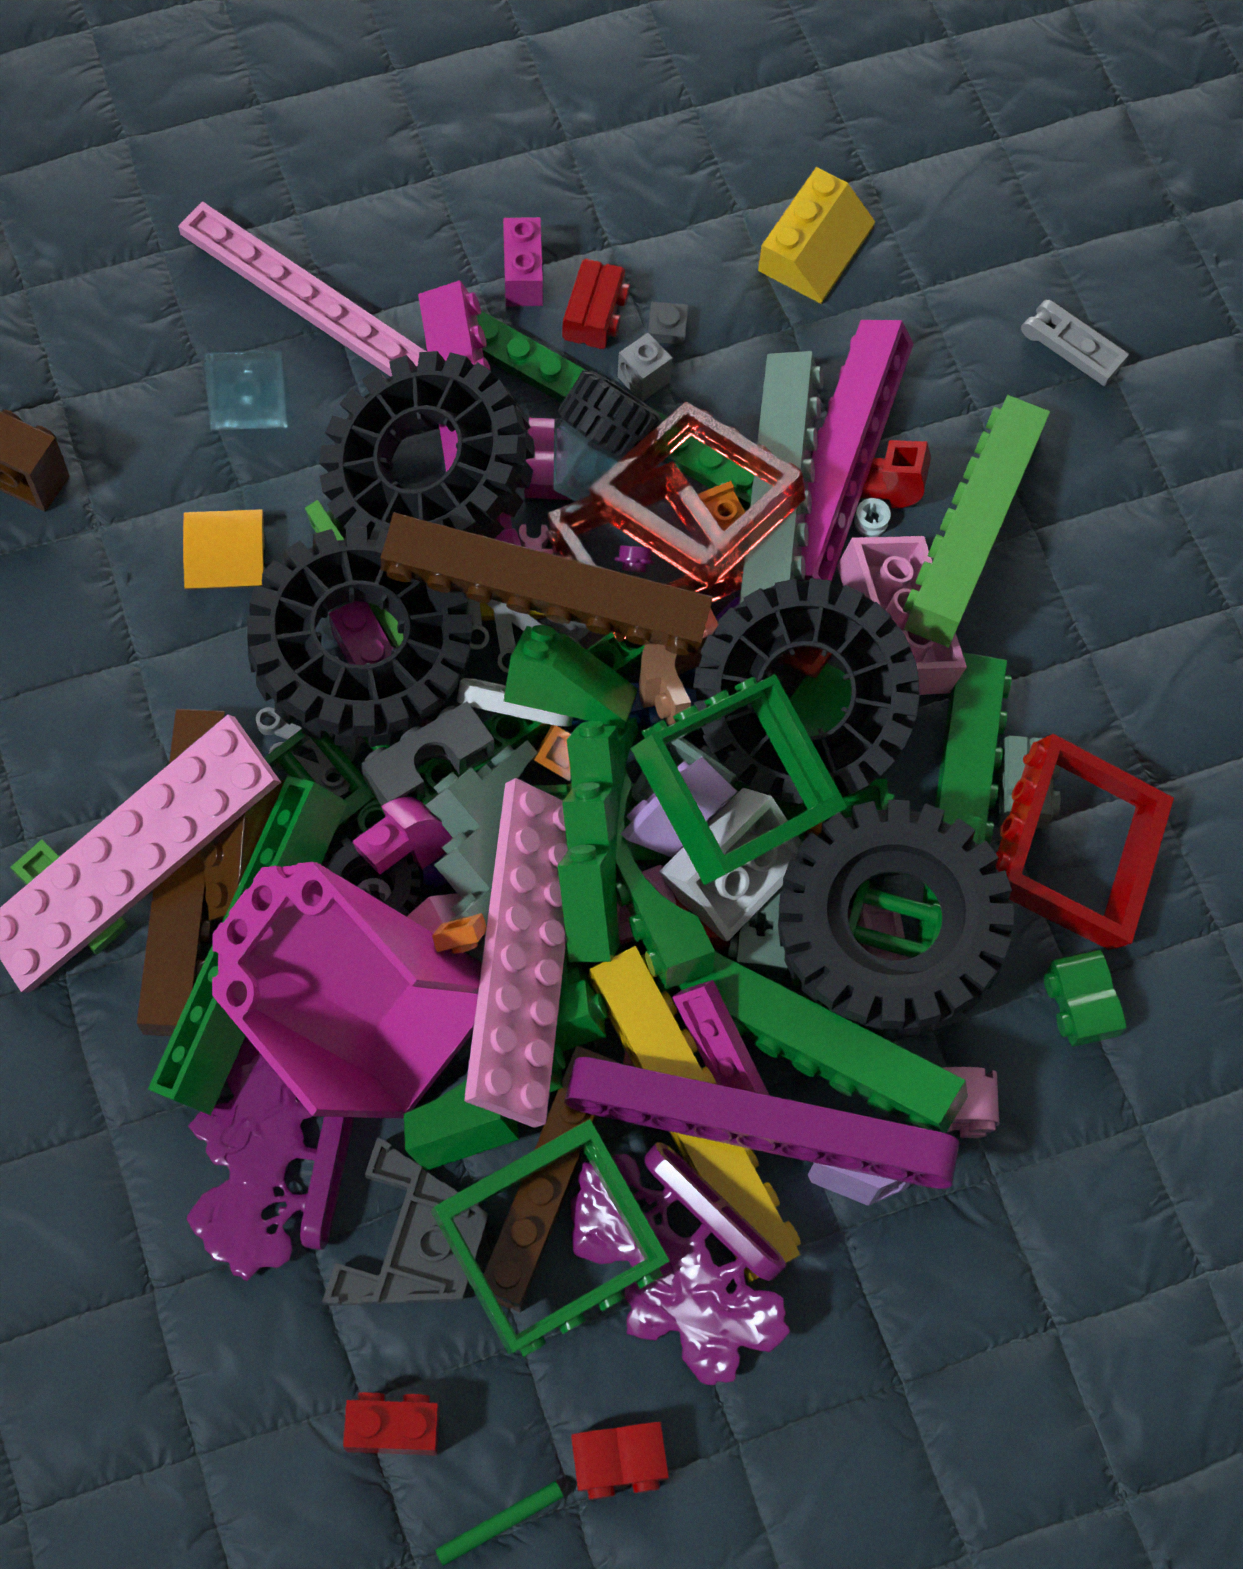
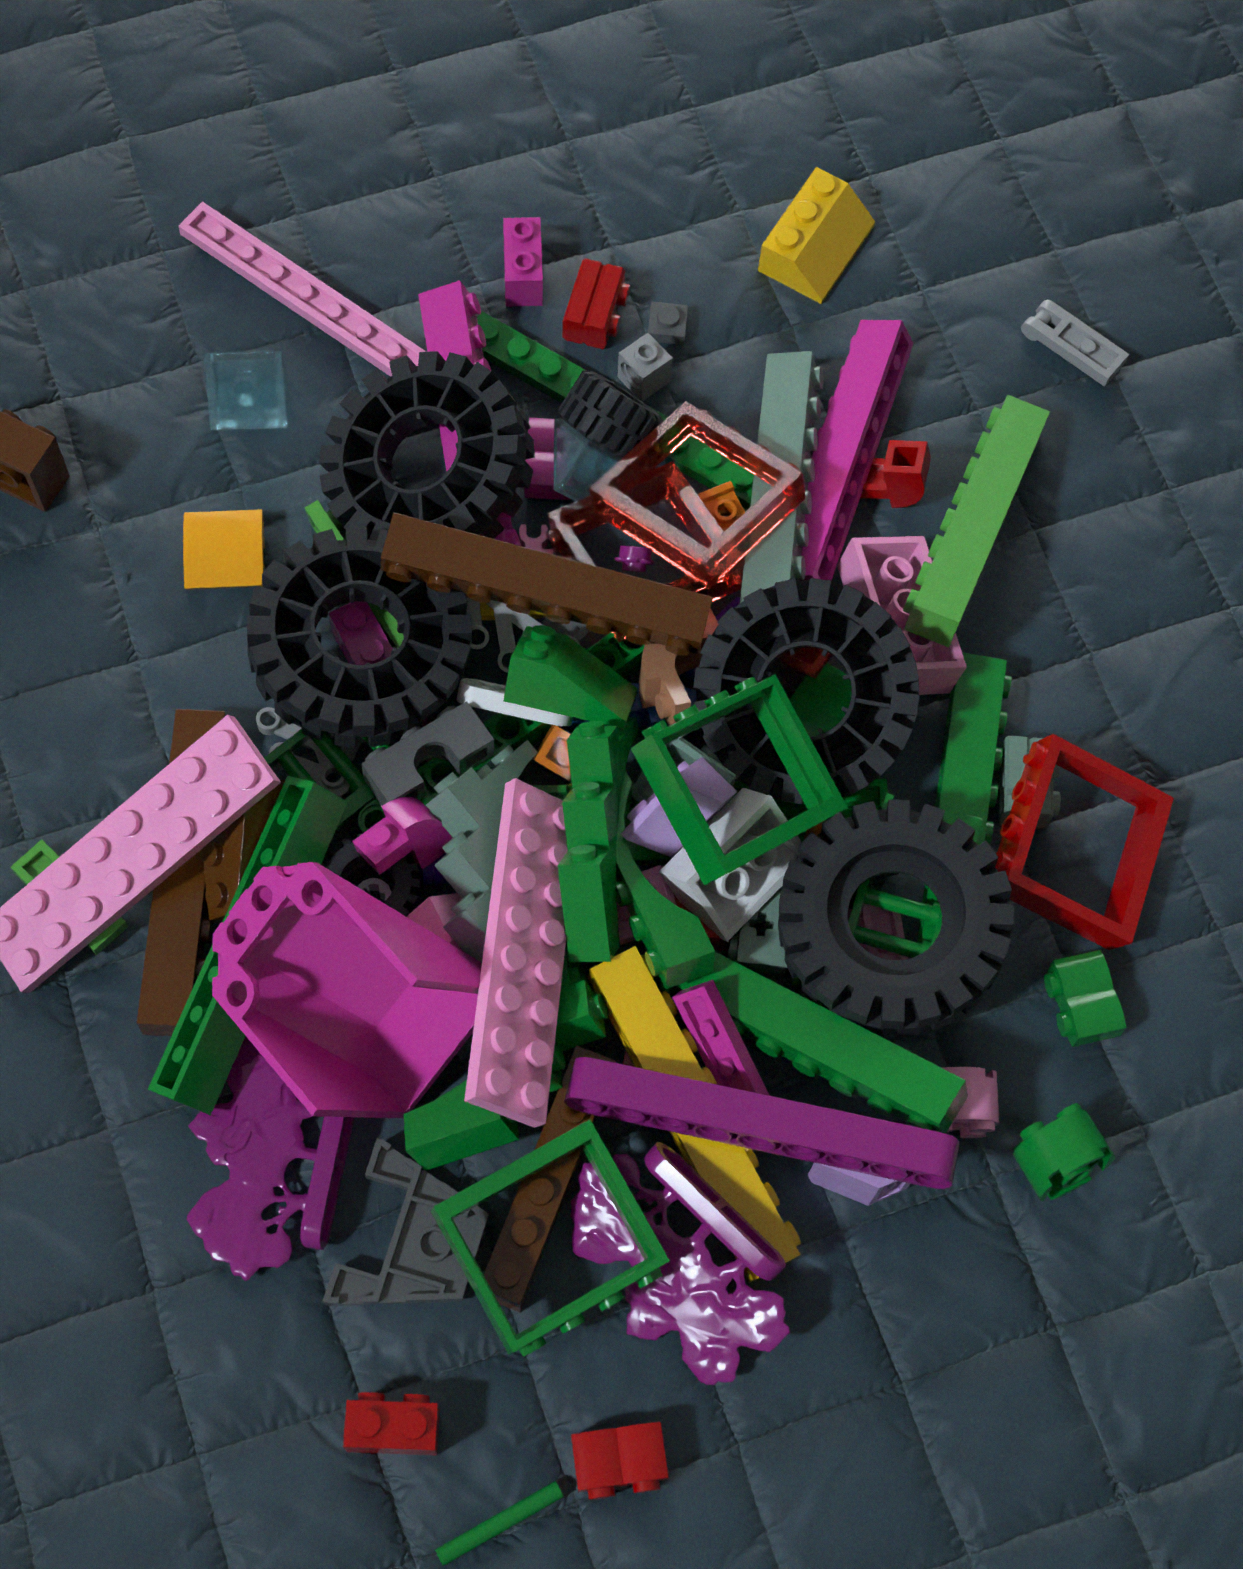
(460, 934): orange plate -> none
(868, 506): light aqua bush -> none
(1062, 1153): none -> green brick

